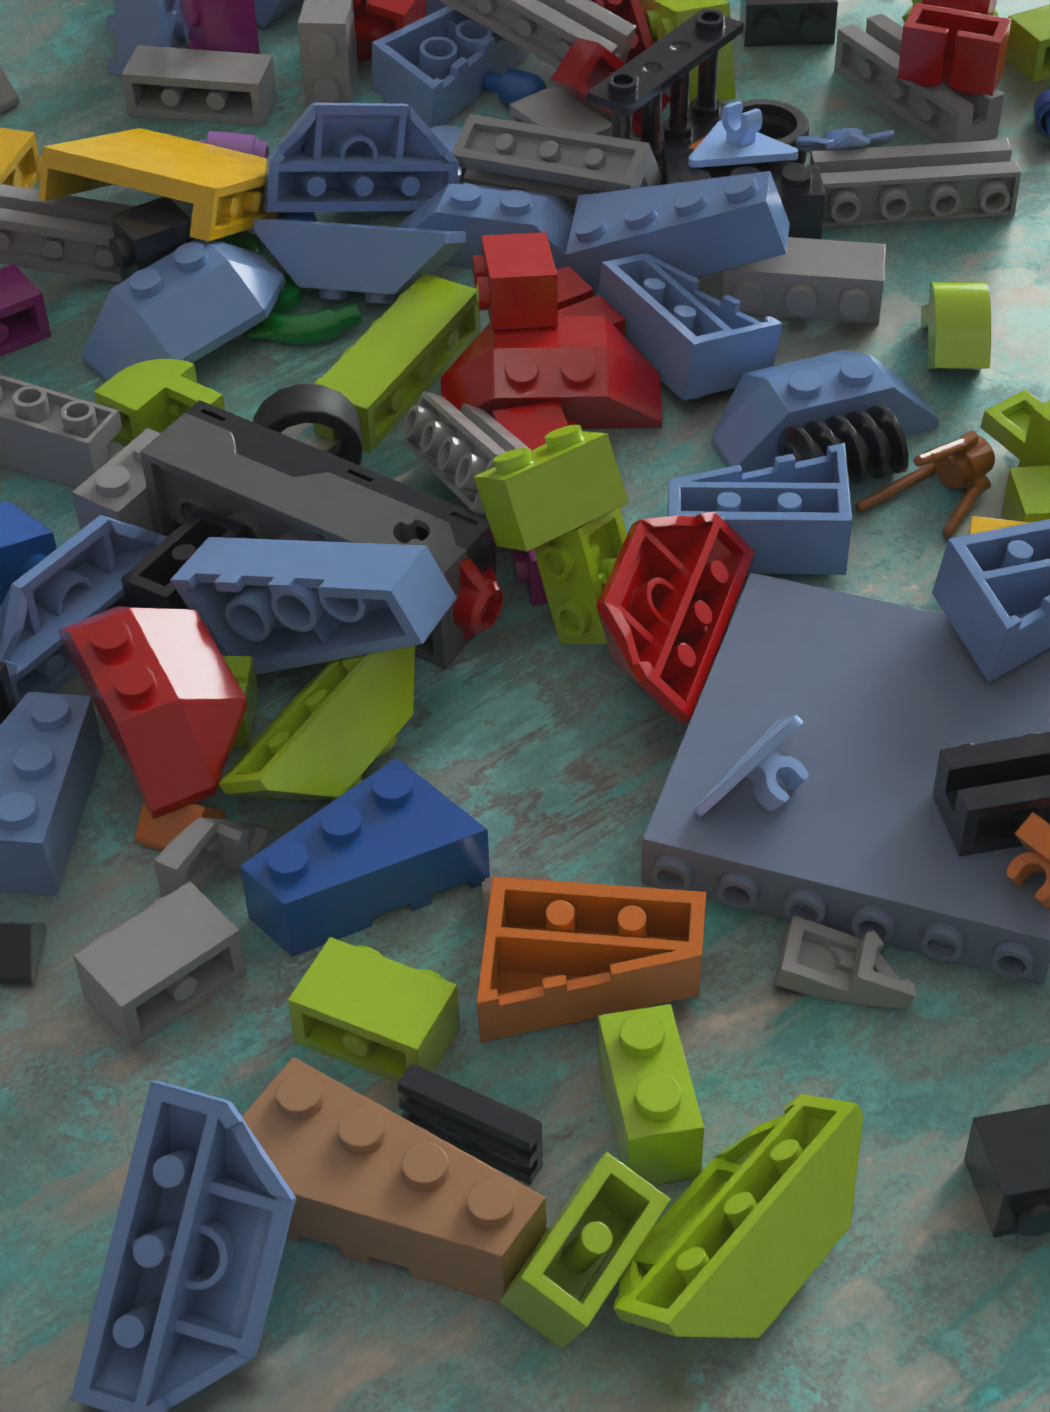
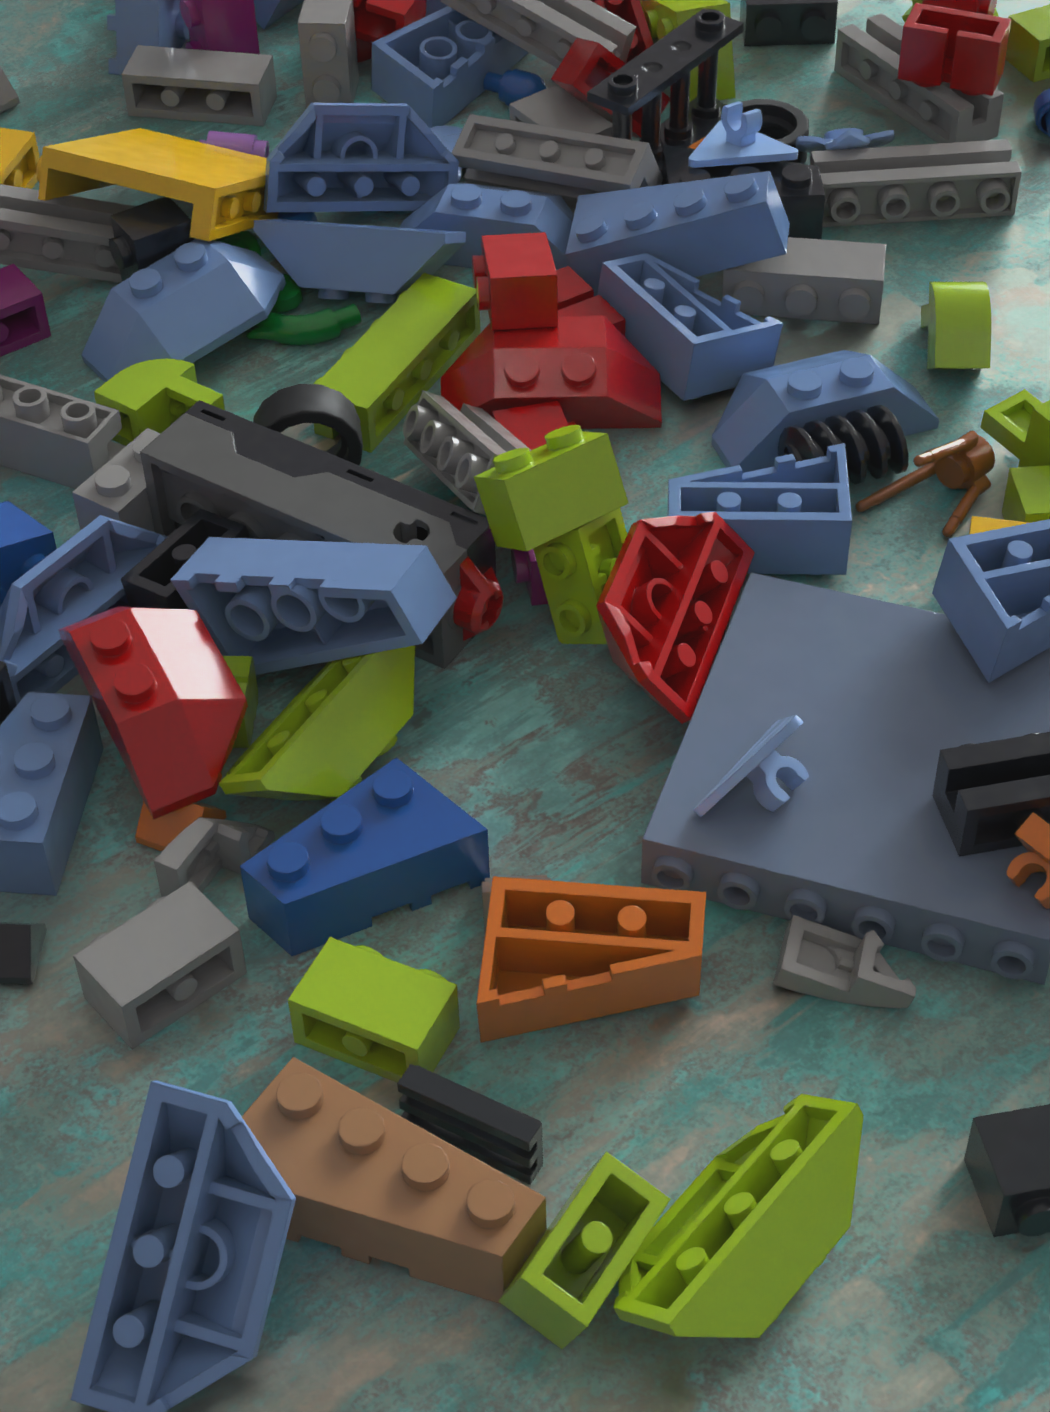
(650, 1094): lime brick -> none

